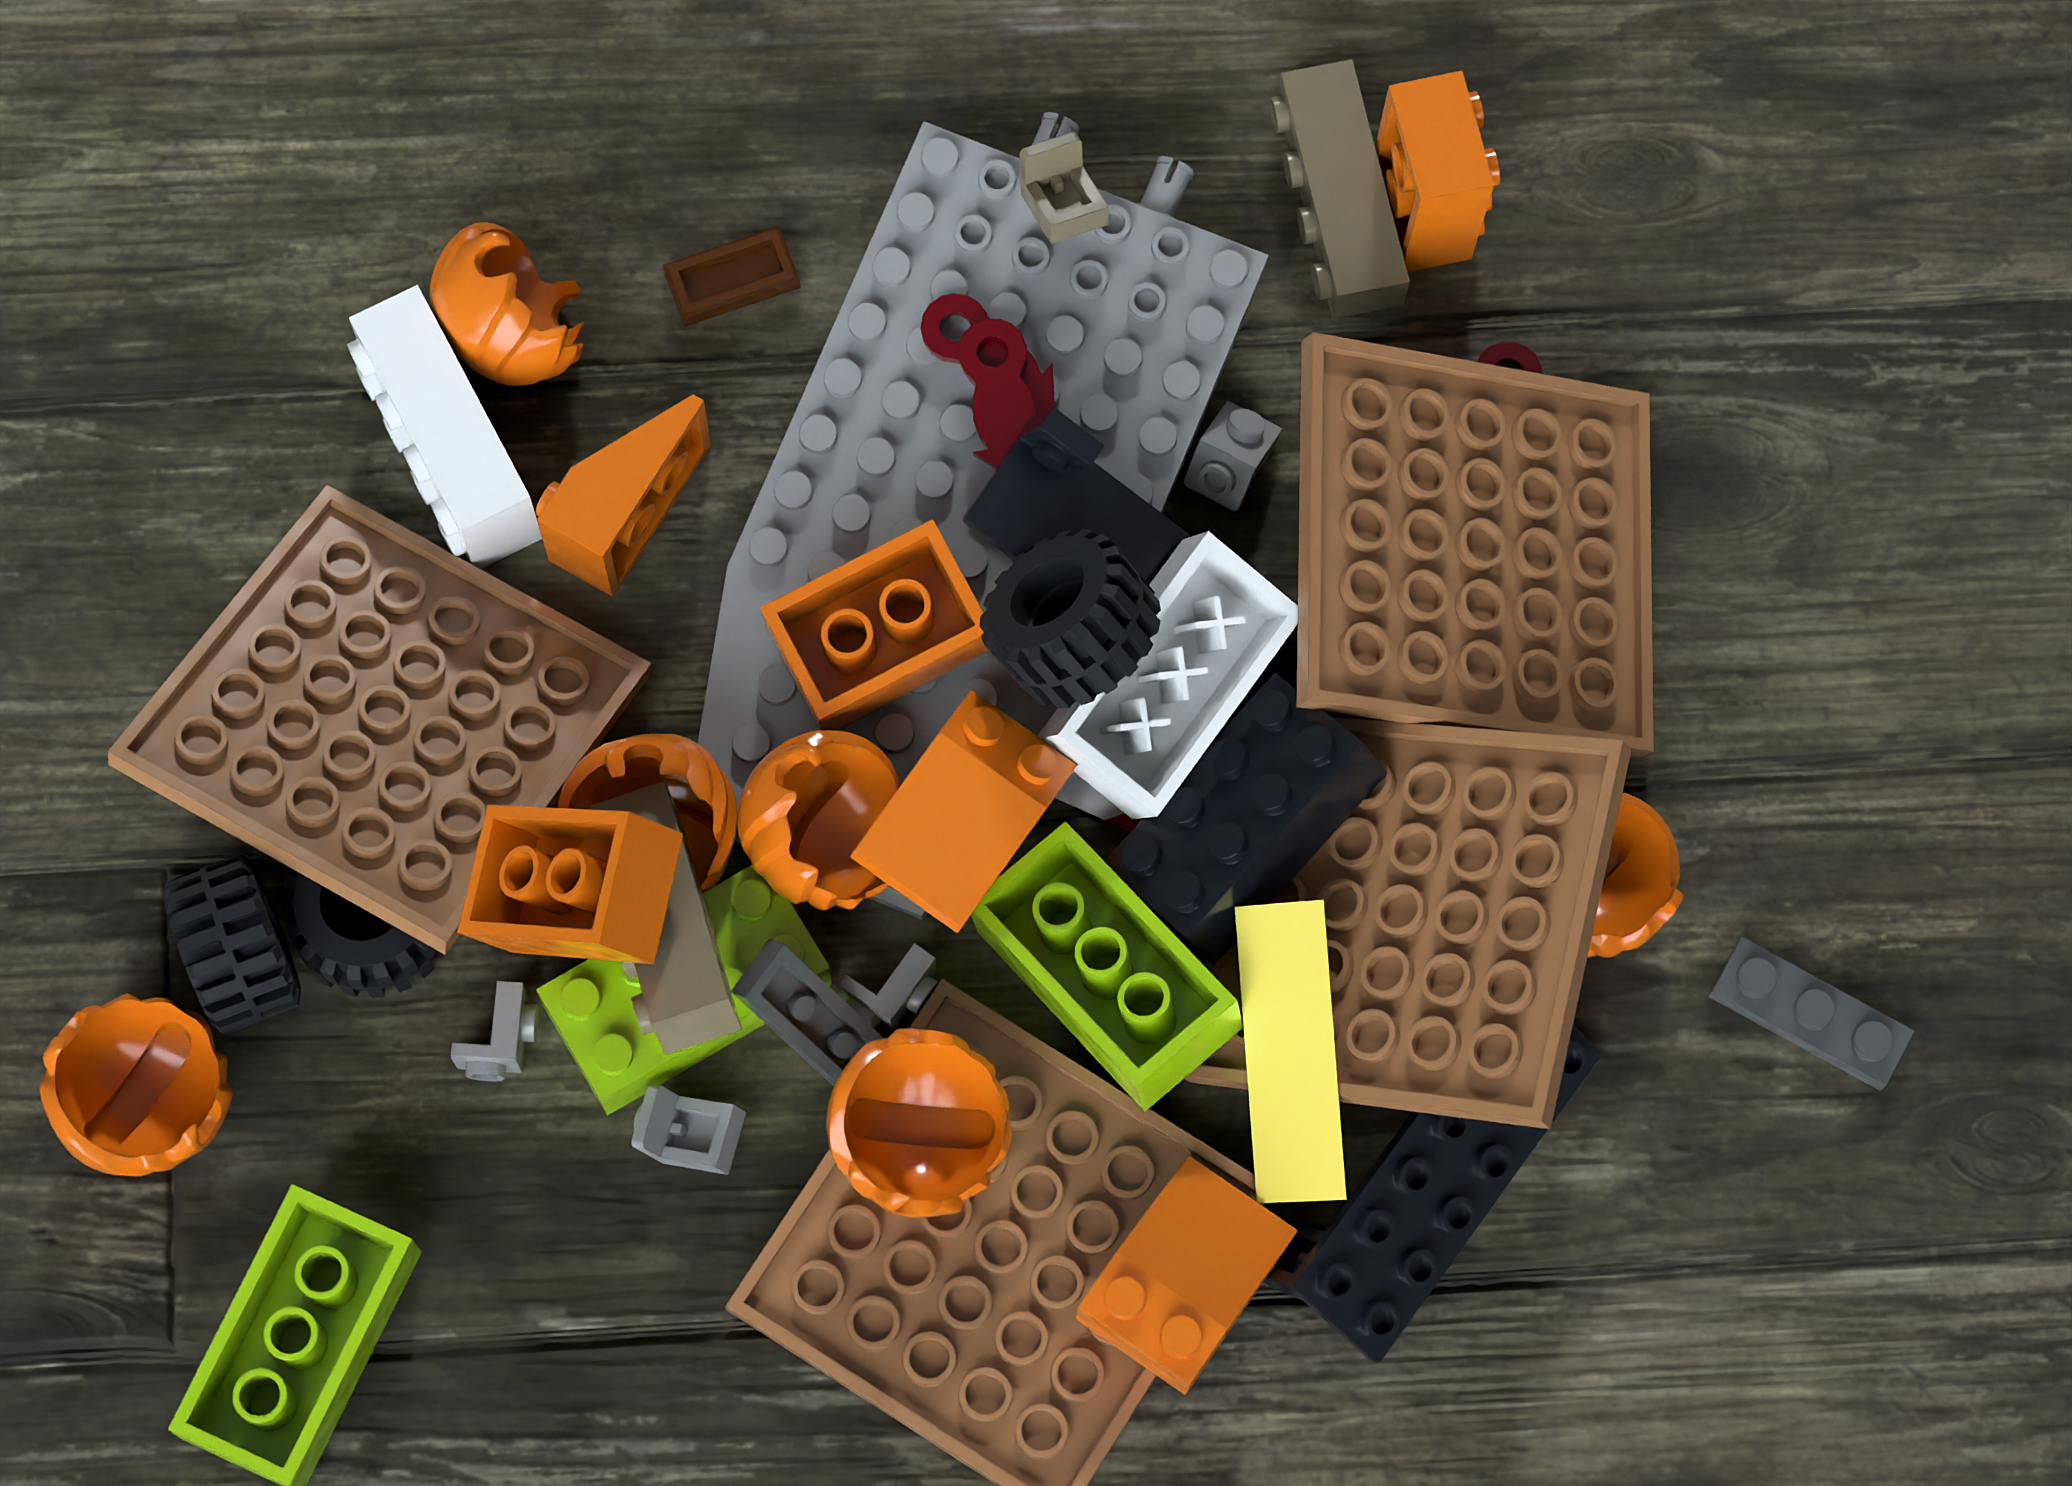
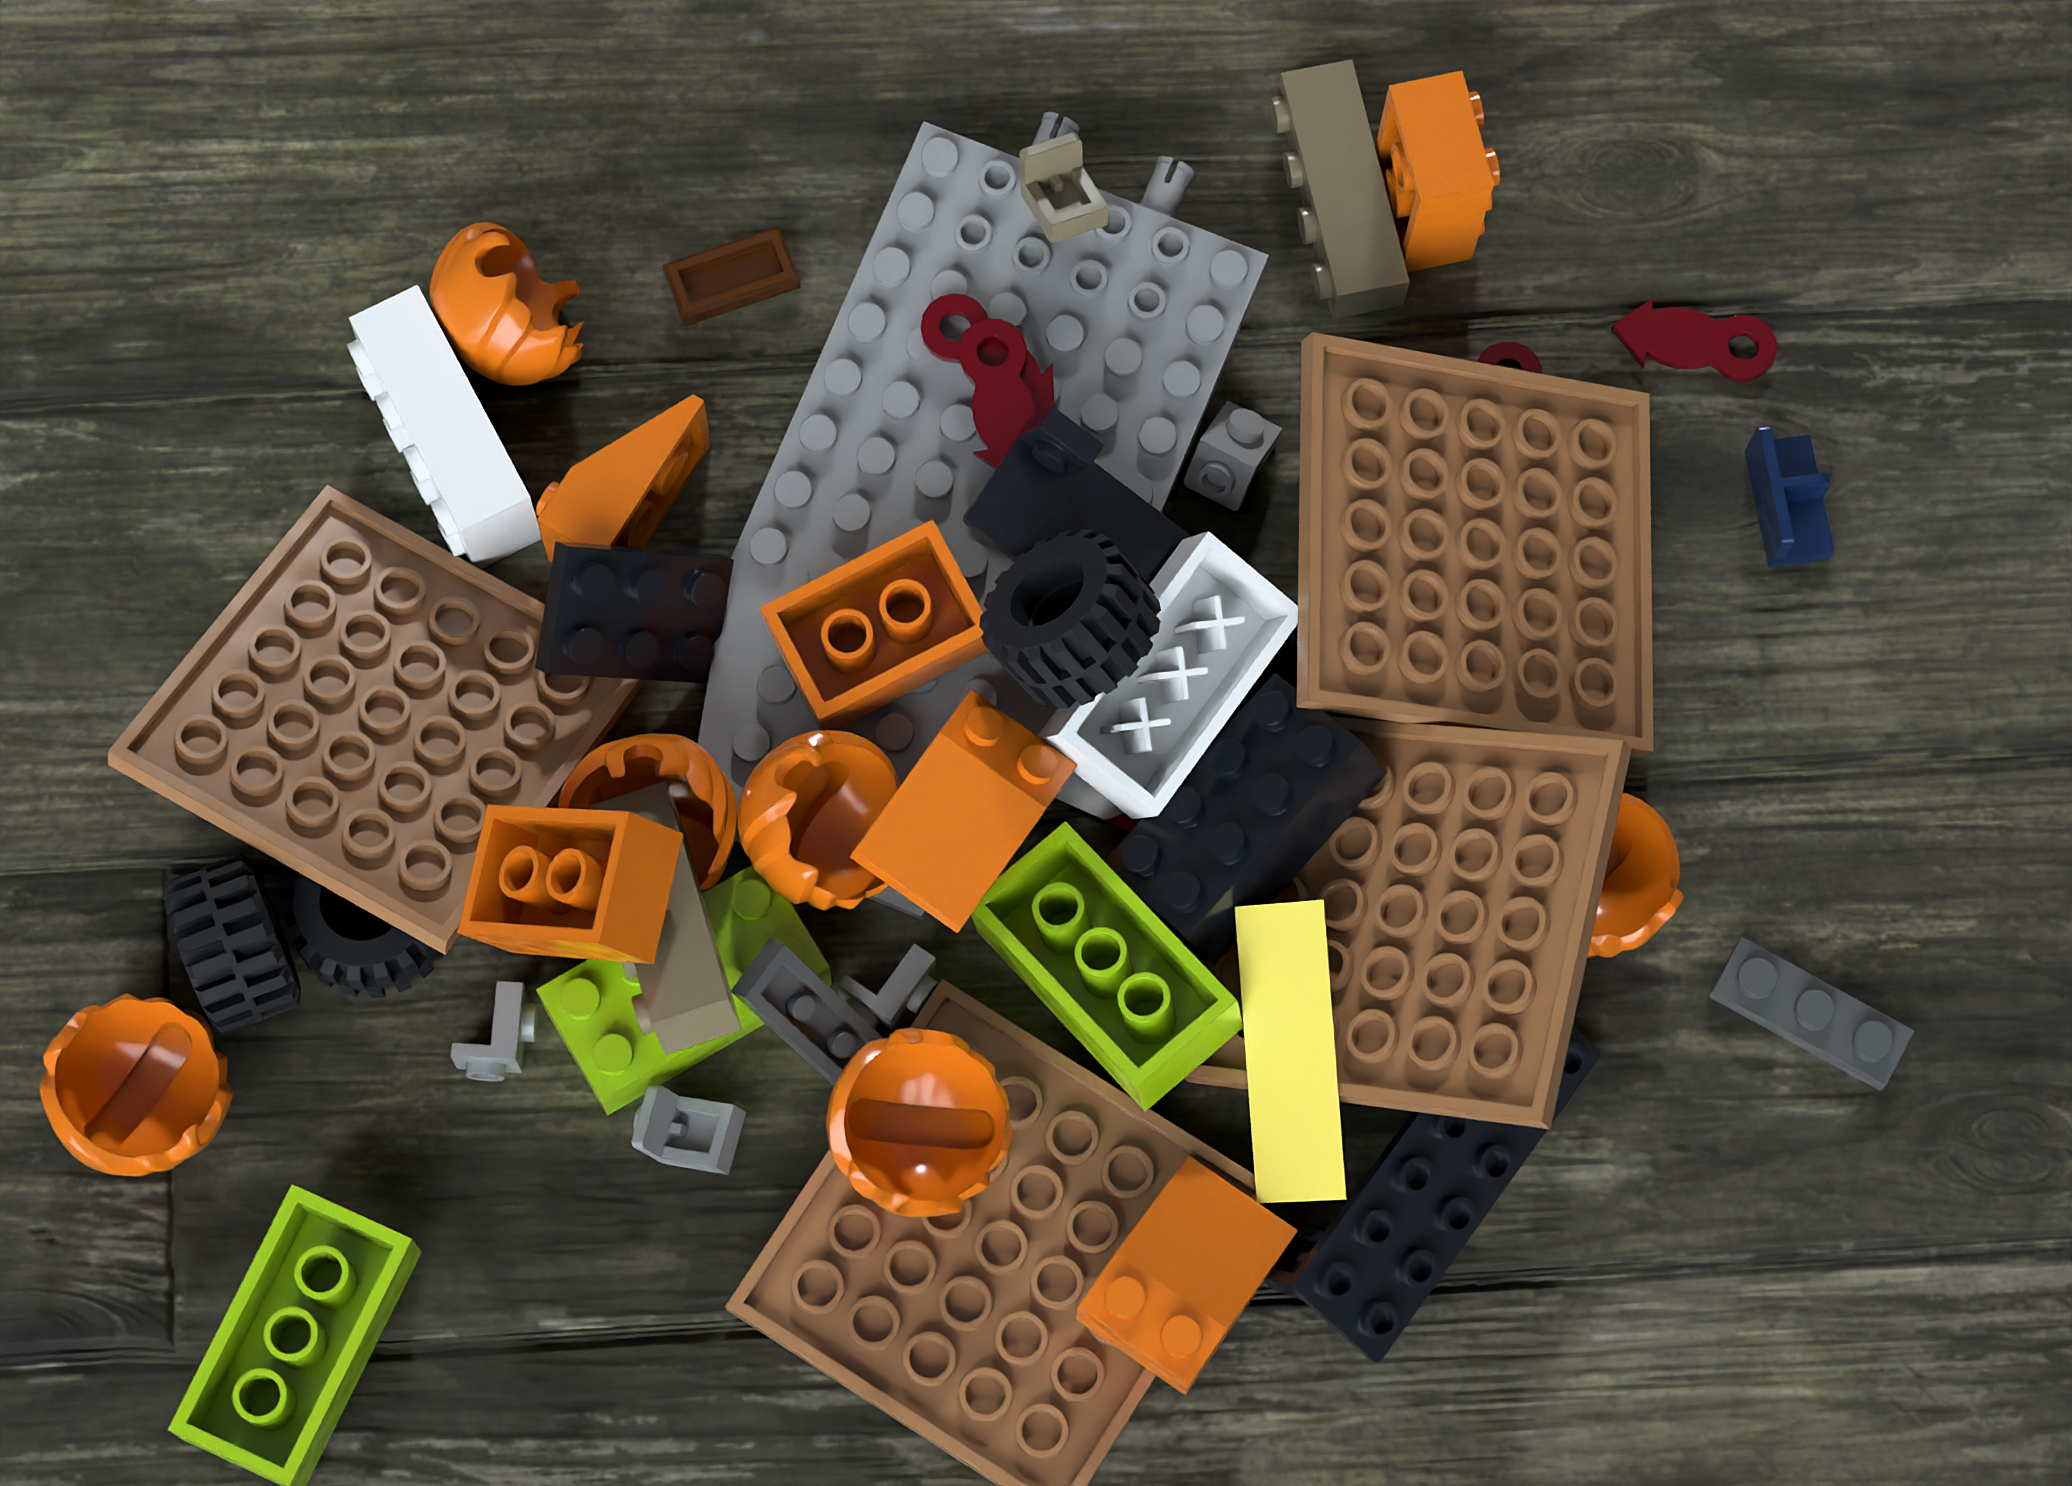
(633, 612): none -> black plate
(1695, 340): none -> dark red brick
(1789, 498): none -> dark blue panel

